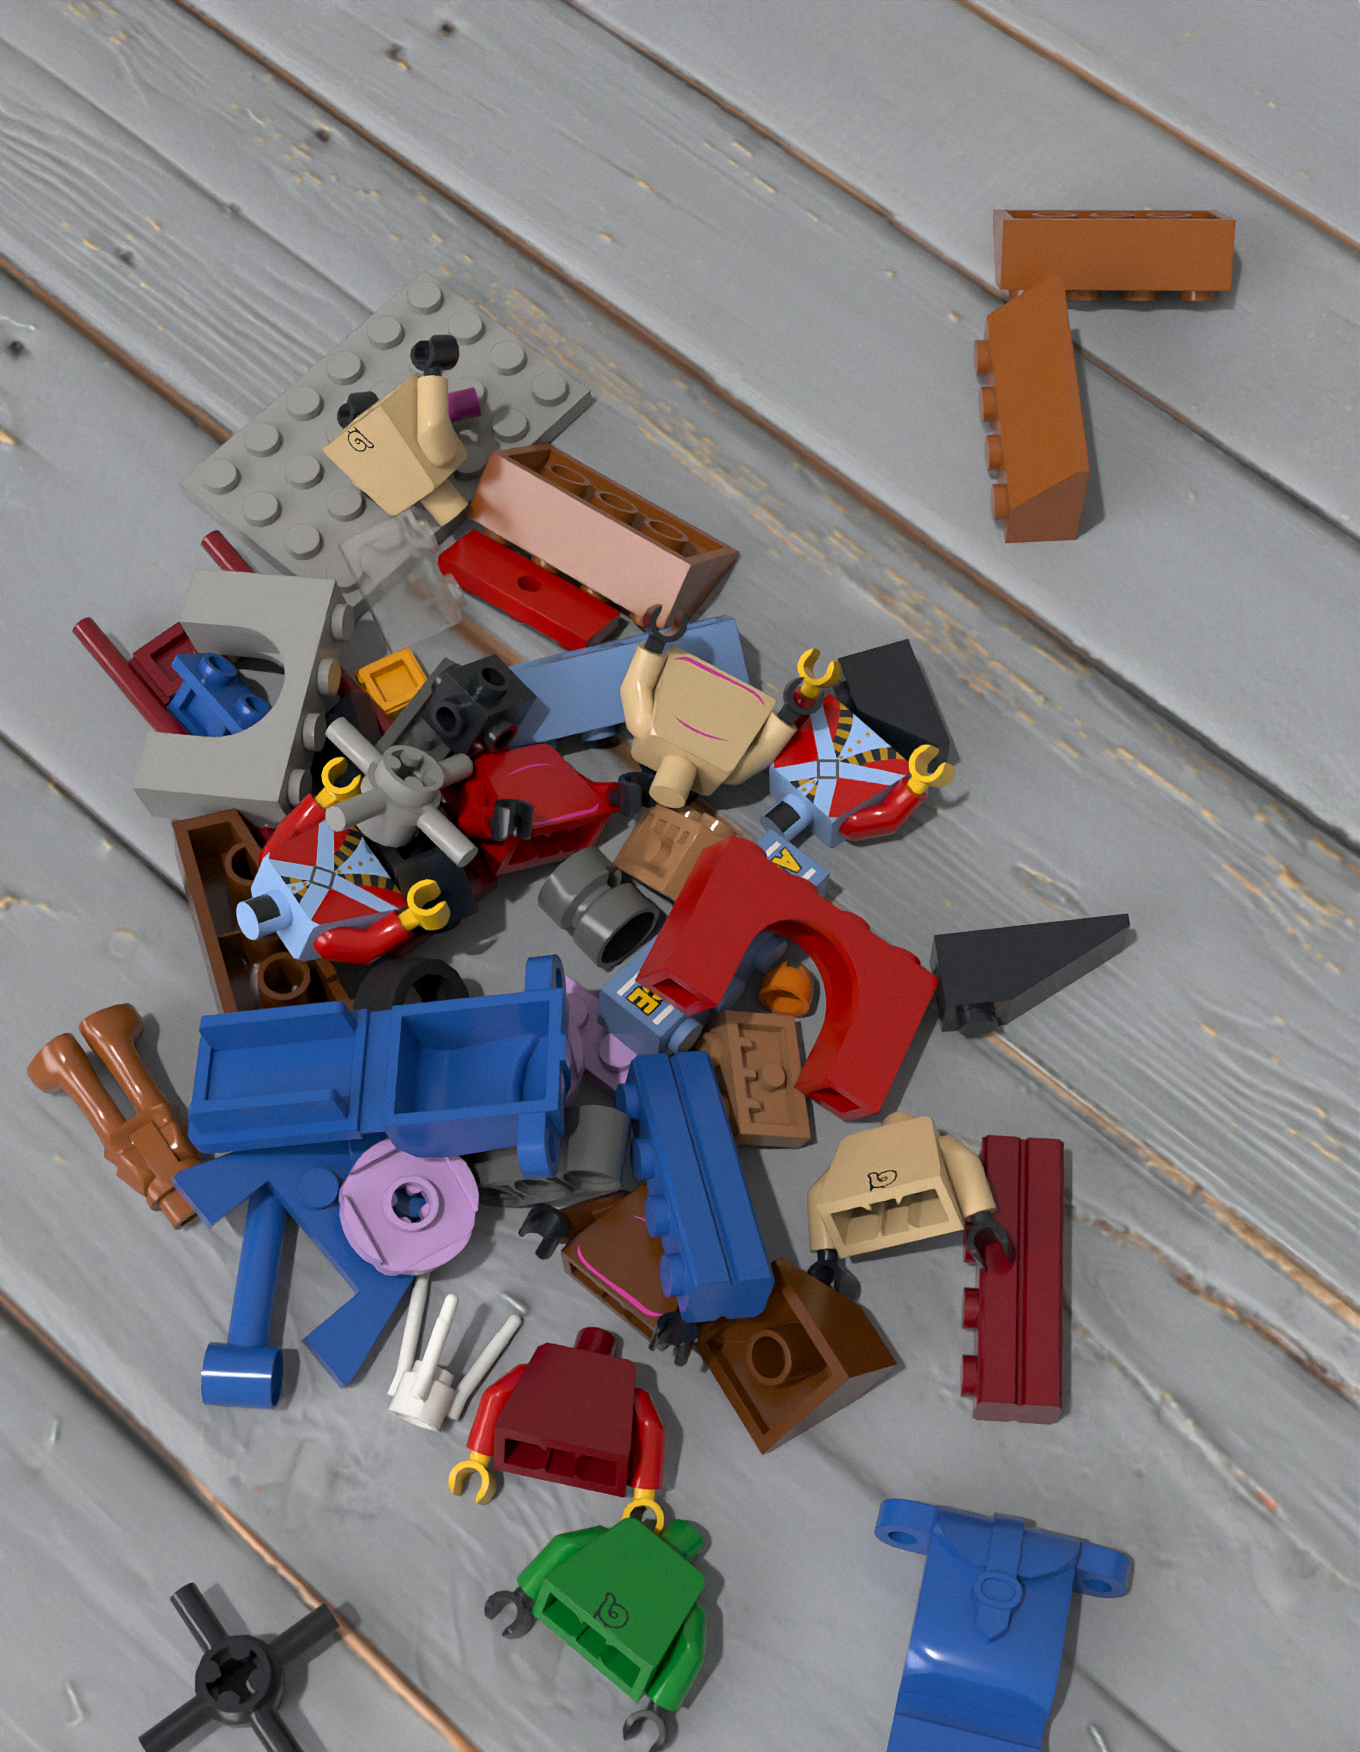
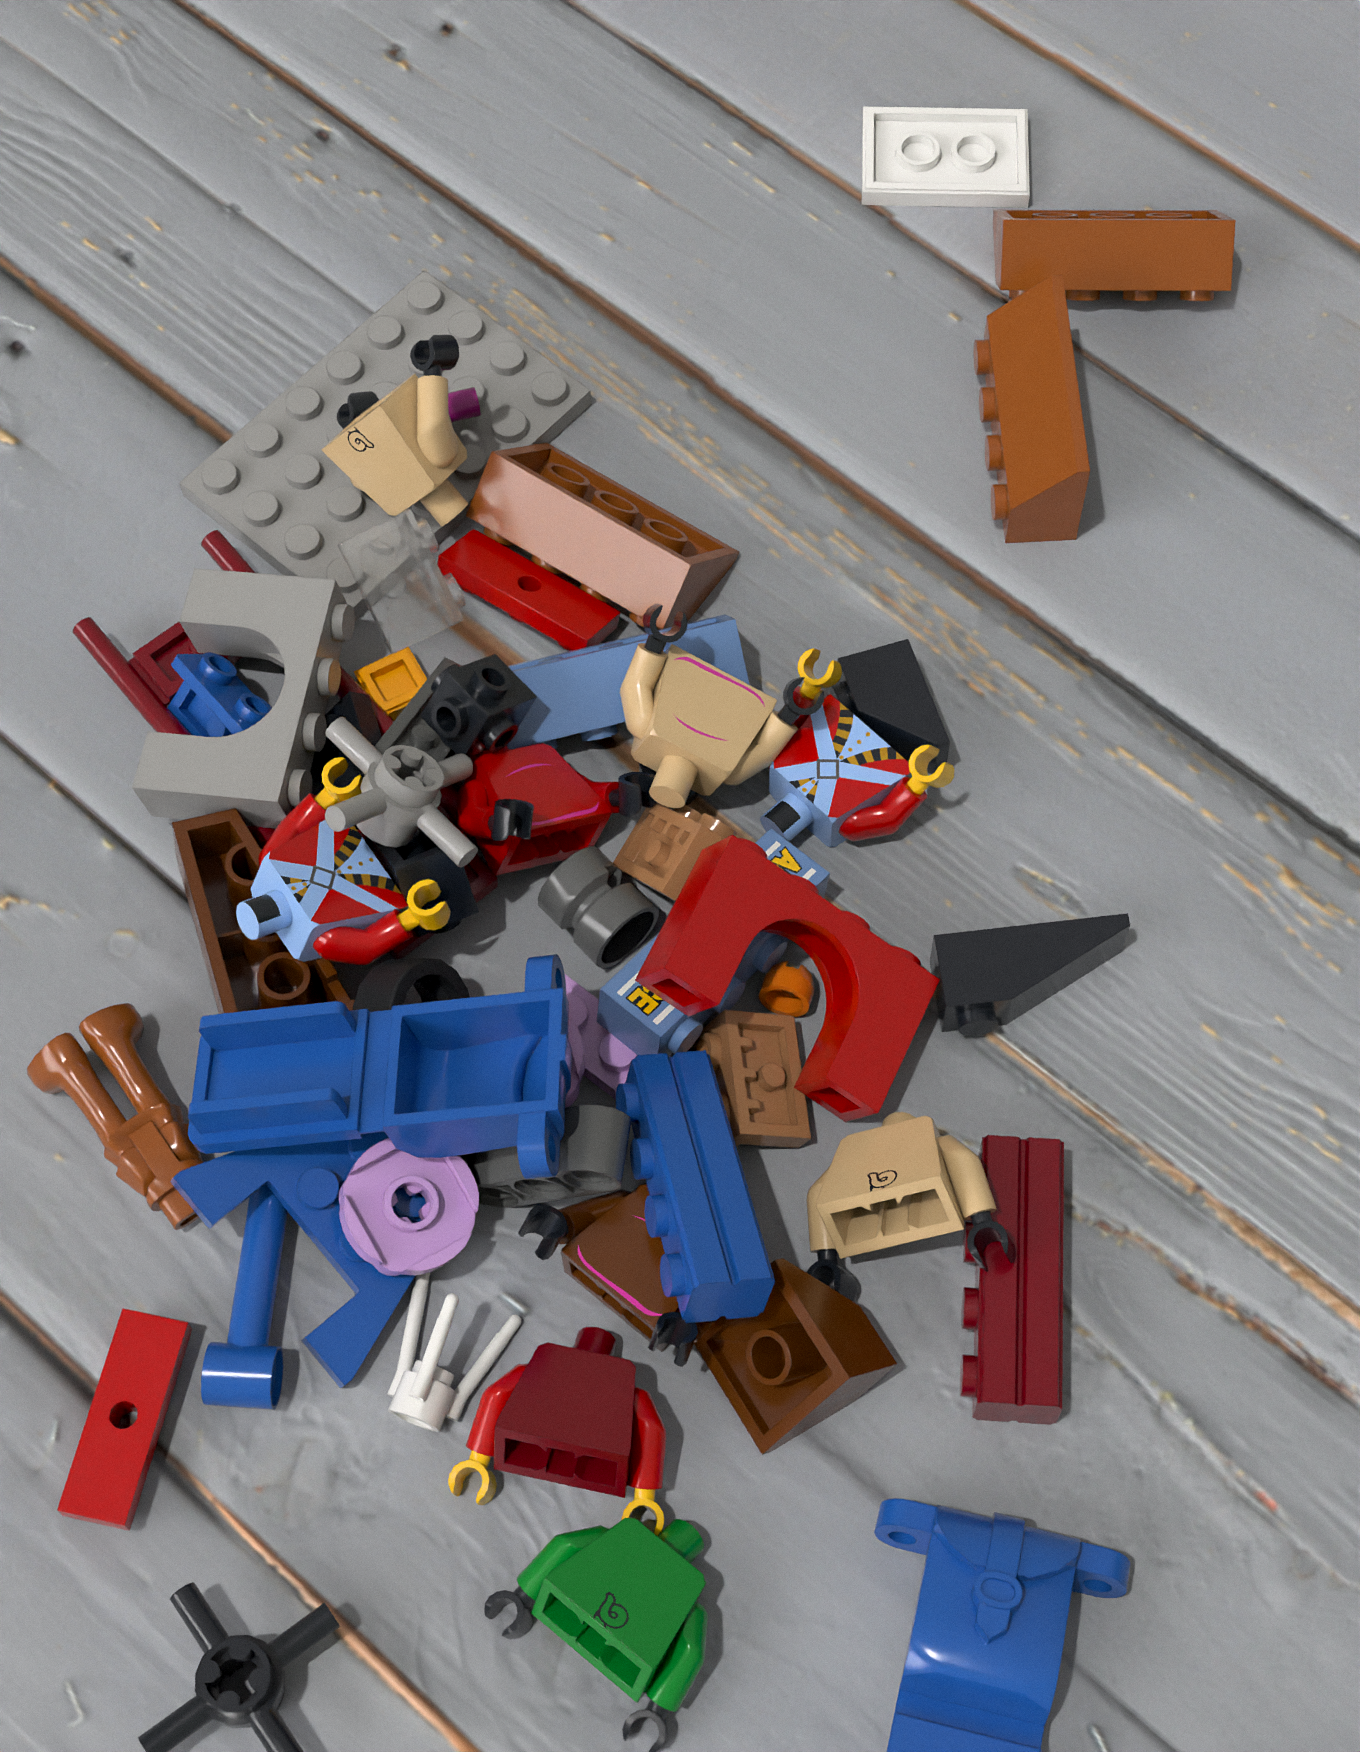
(114, 1461): none -> red tile
(945, 157): none -> white tile

